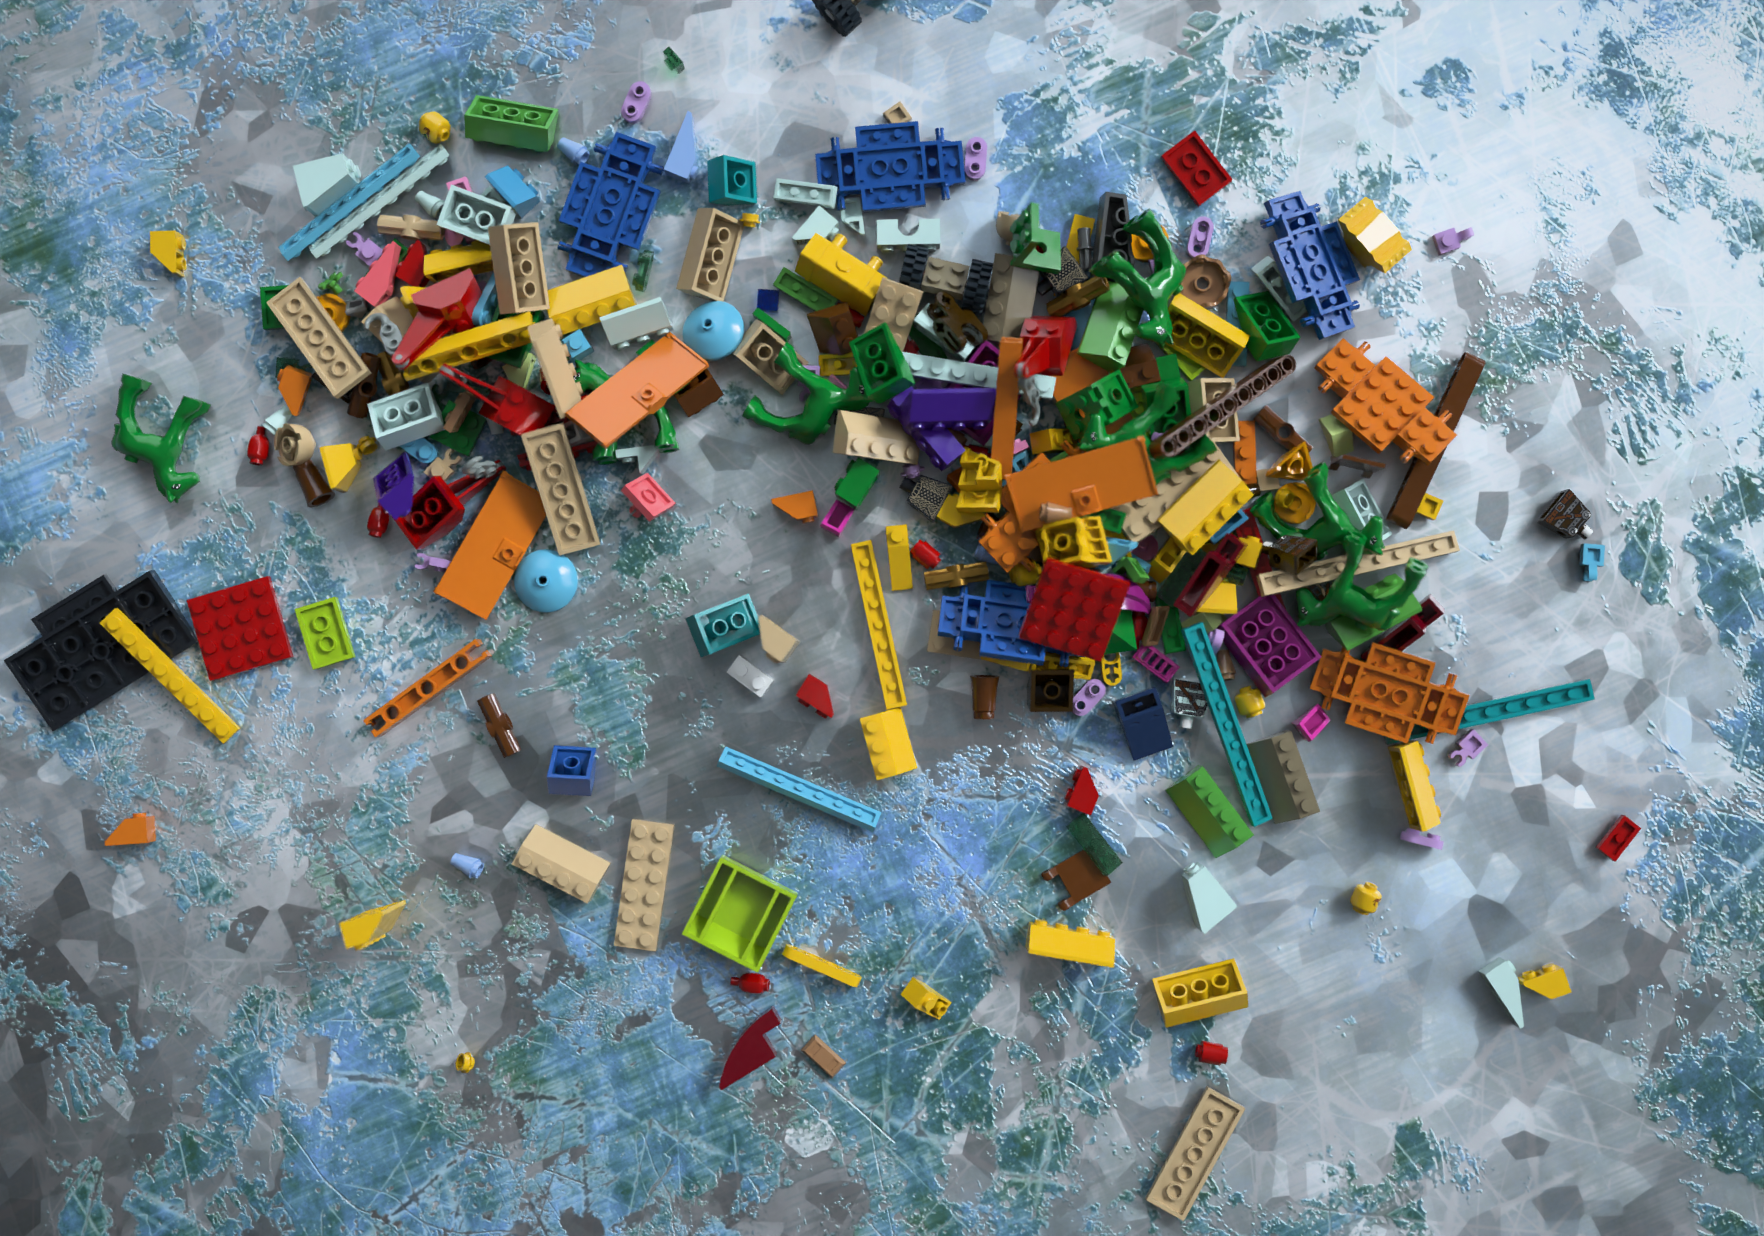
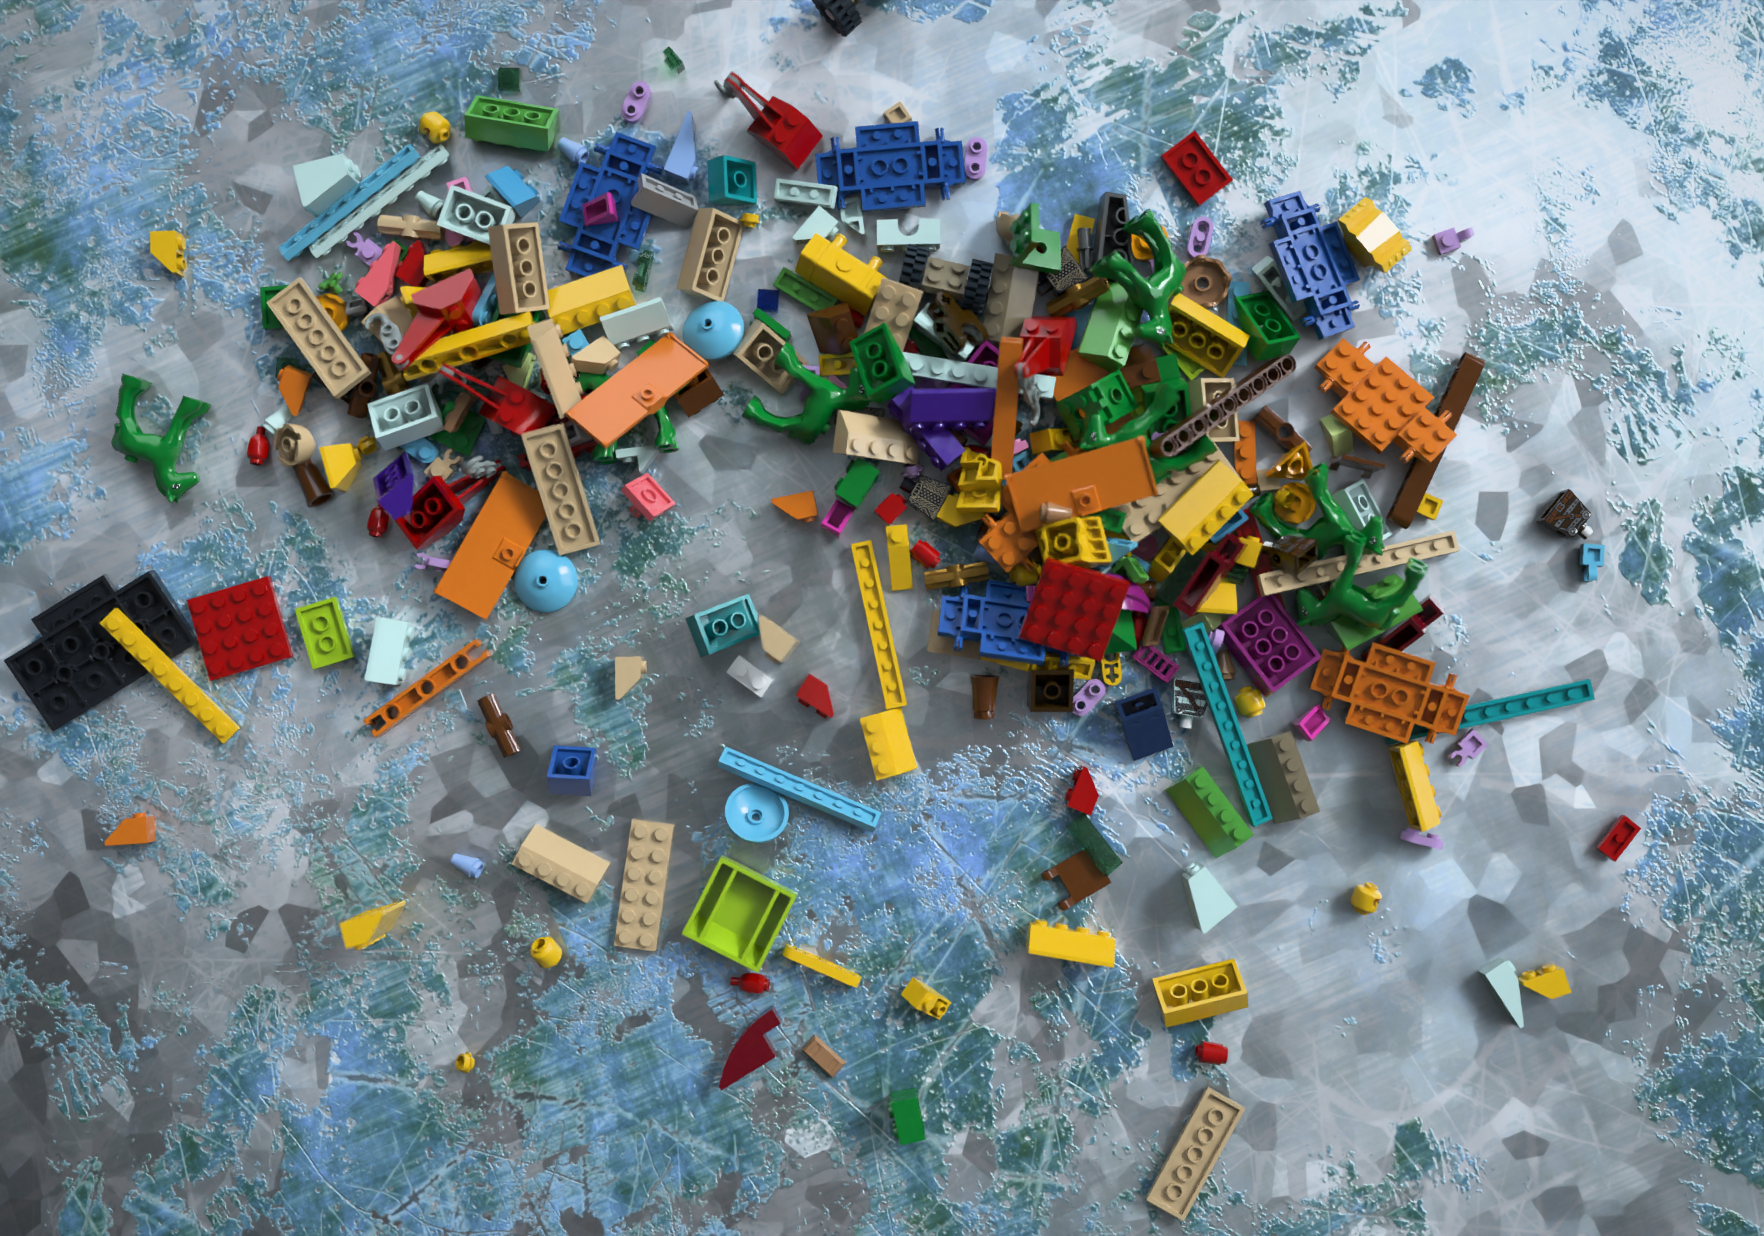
(389, 651): none -> light aqua slope
(509, 79): none -> clear green plate
(546, 952): none -> yellow head
(597, 357): none -> tan slope
(600, 210): none -> dark pink slope
(628, 674): none -> tan slope
(664, 201): none -> light grey panel
(760, 802): none -> medium azure dish
(778, 125): none -> red slope
(891, 508): none -> red brick
(907, 1114): none -> green brick

